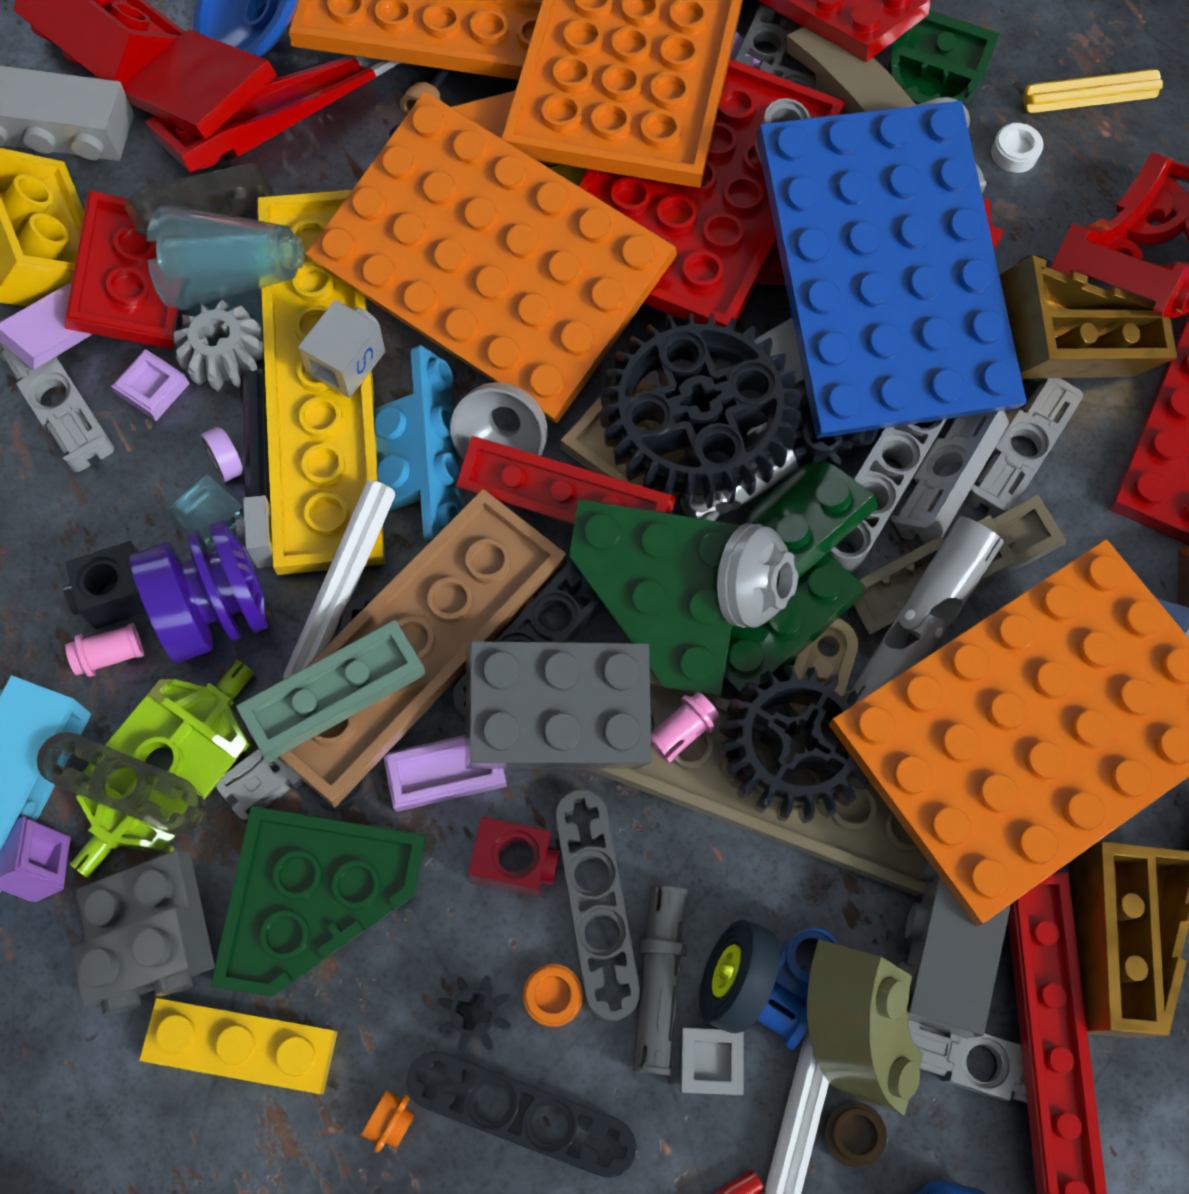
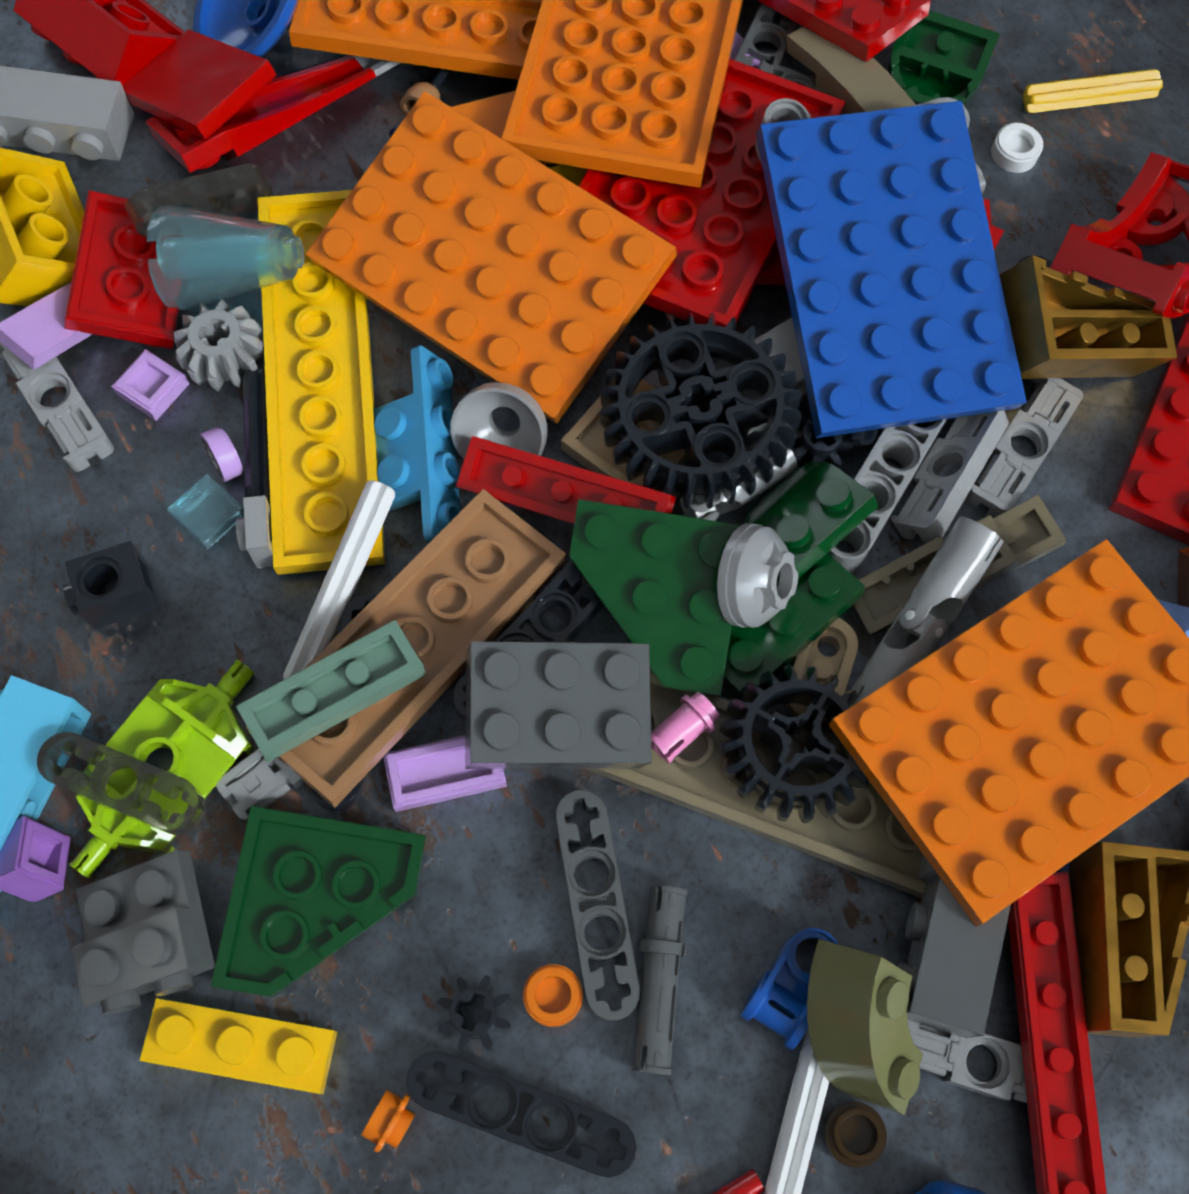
(103, 649): bright pink pin -> none
(197, 592): dark purple wheel -> none
(342, 347): light grey brick -> none
(497, 836): dark red brick -> none
(711, 1062): light grey plate -> none
(739, 976): black bush -> none

